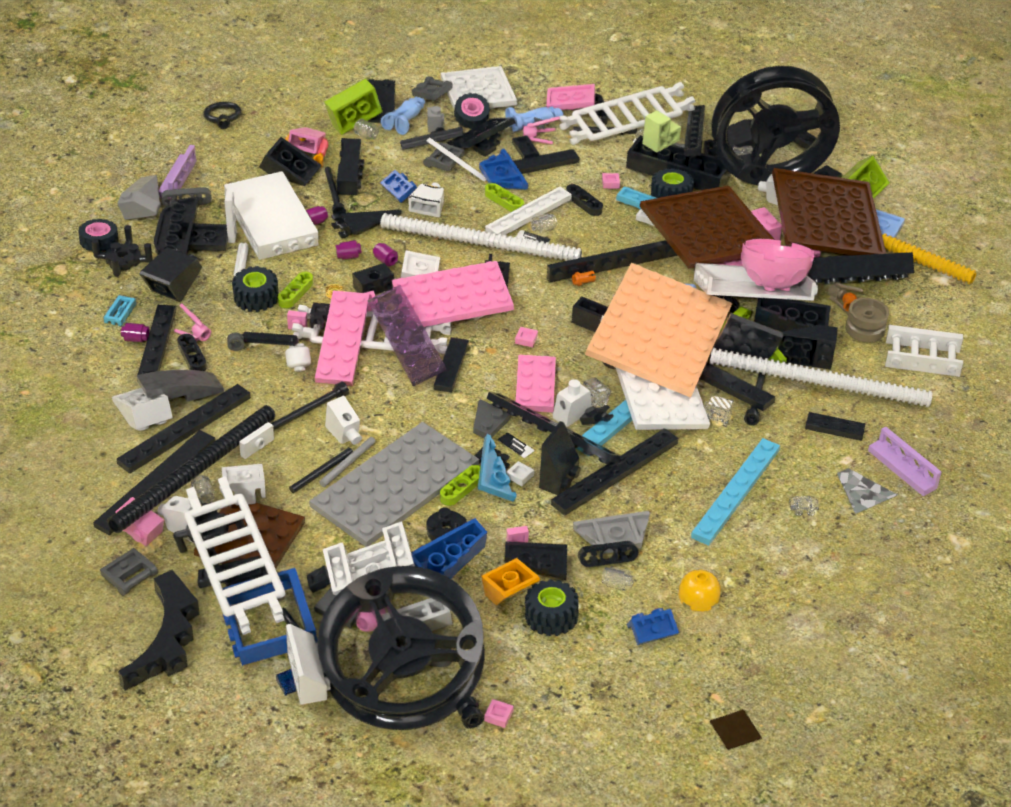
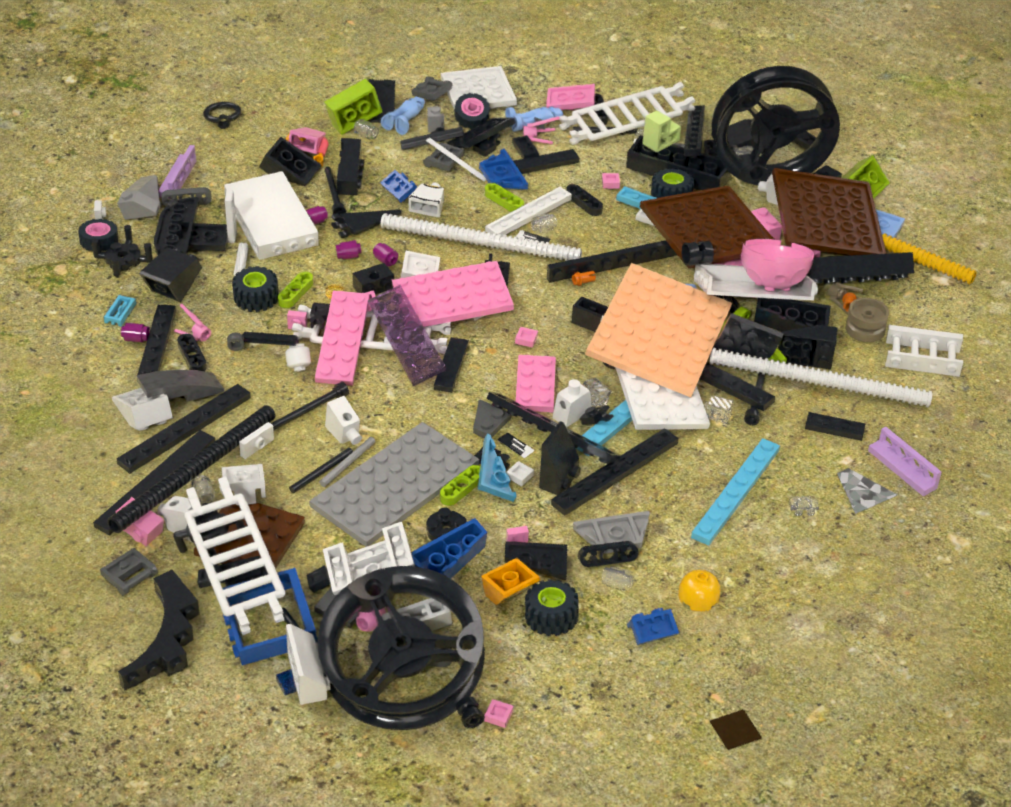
(99, 211): none -> white plate
(696, 253): none -> black wheel

